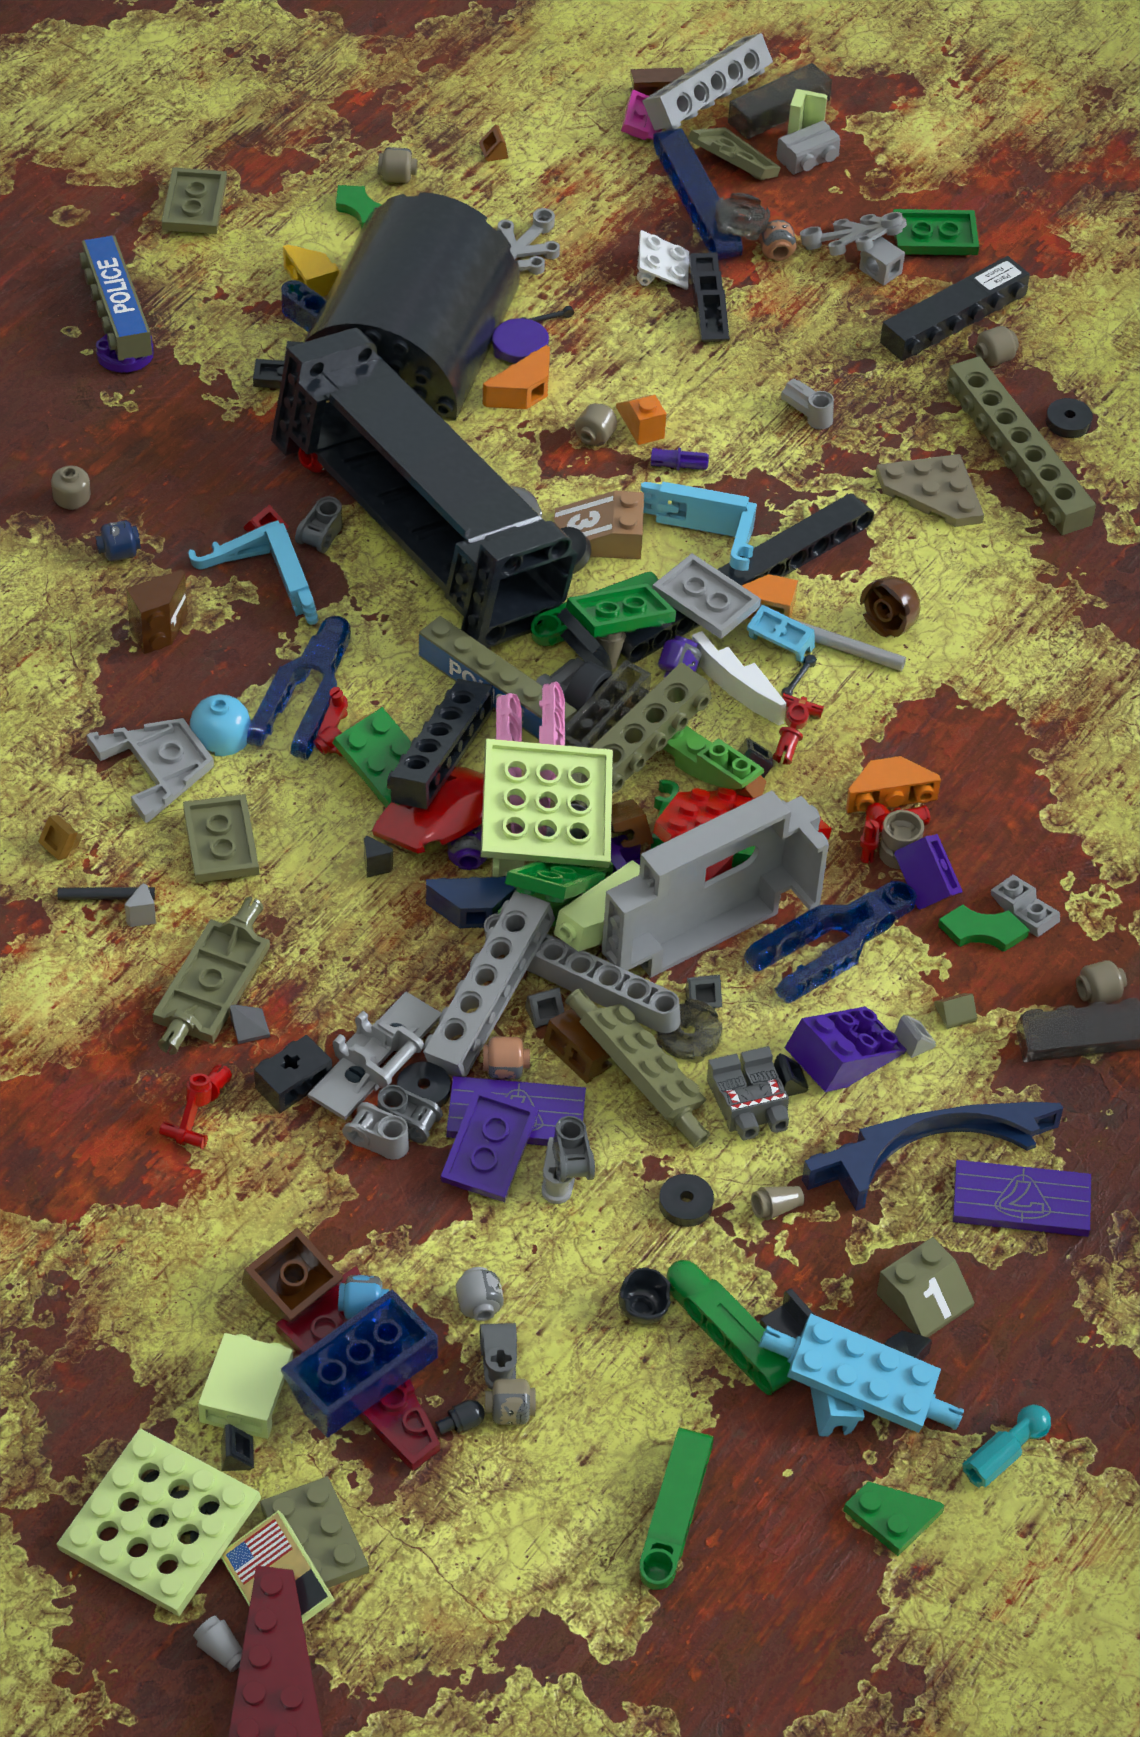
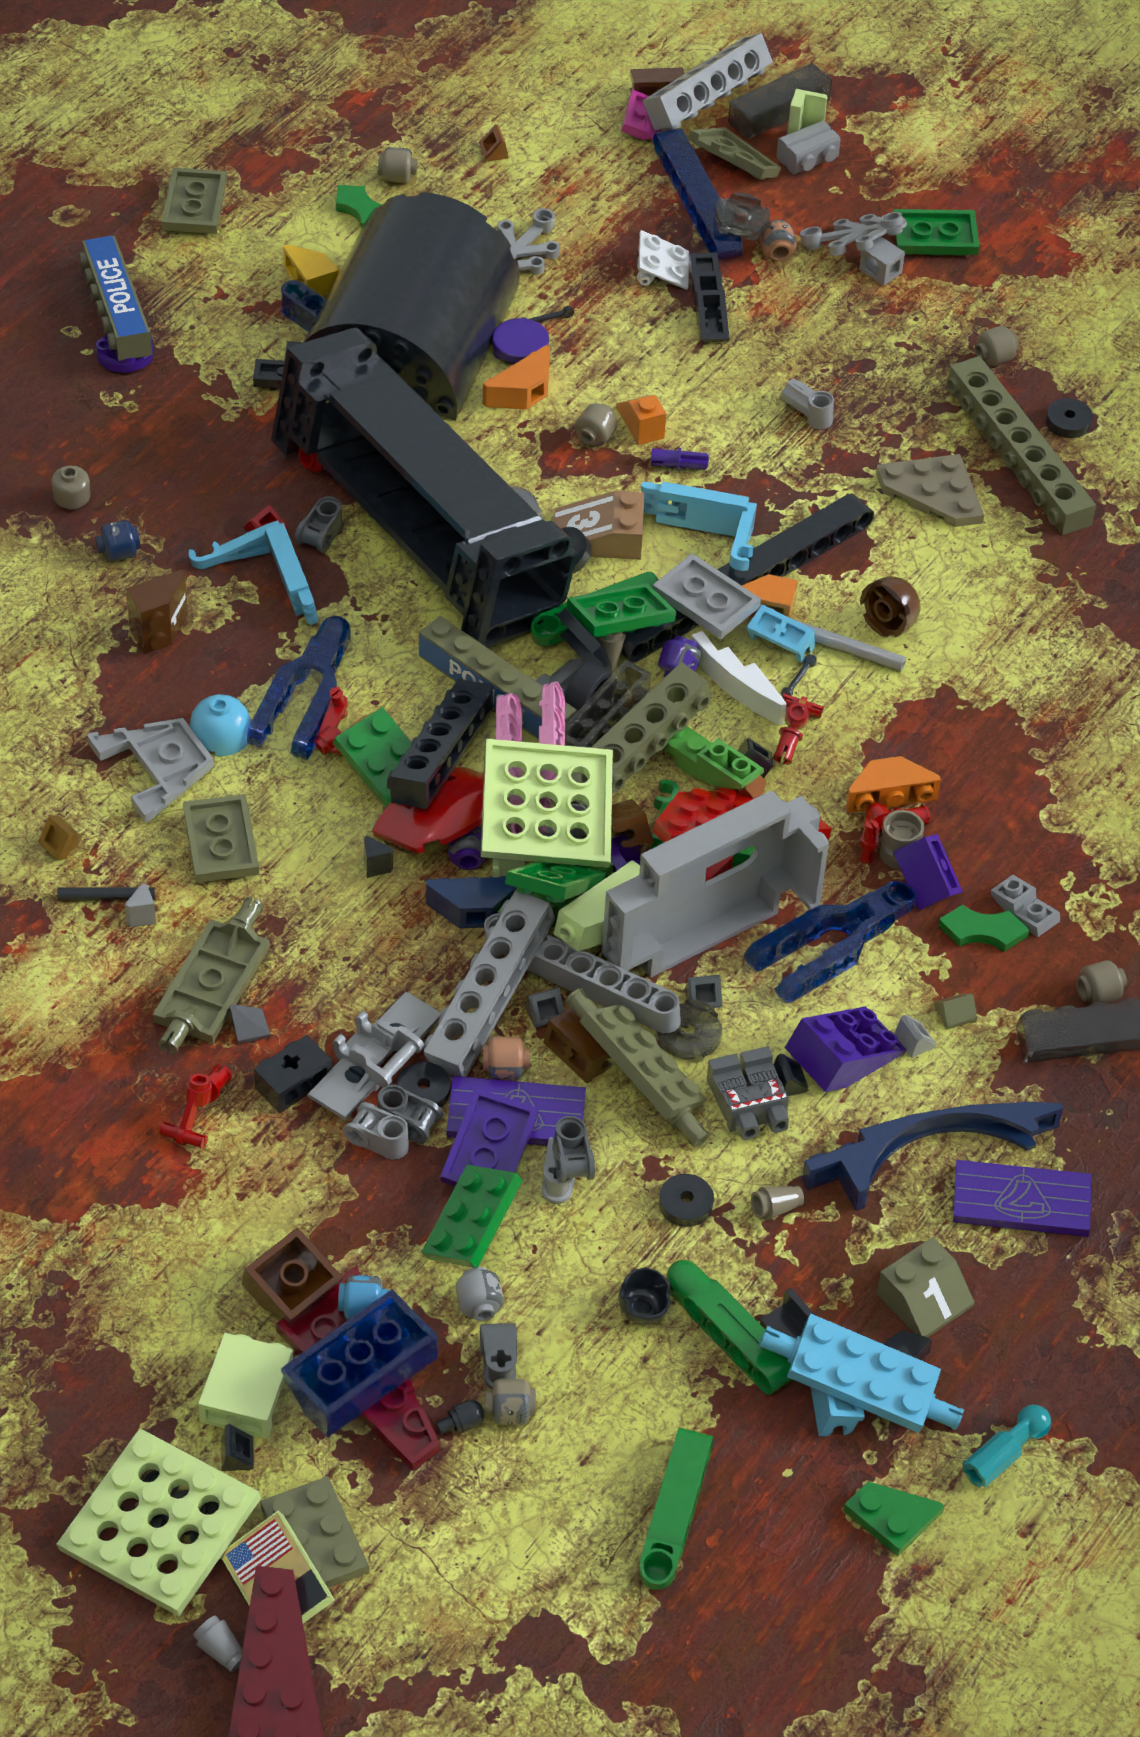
(472, 1216): none -> green plate
(954, 308): black brick -> none

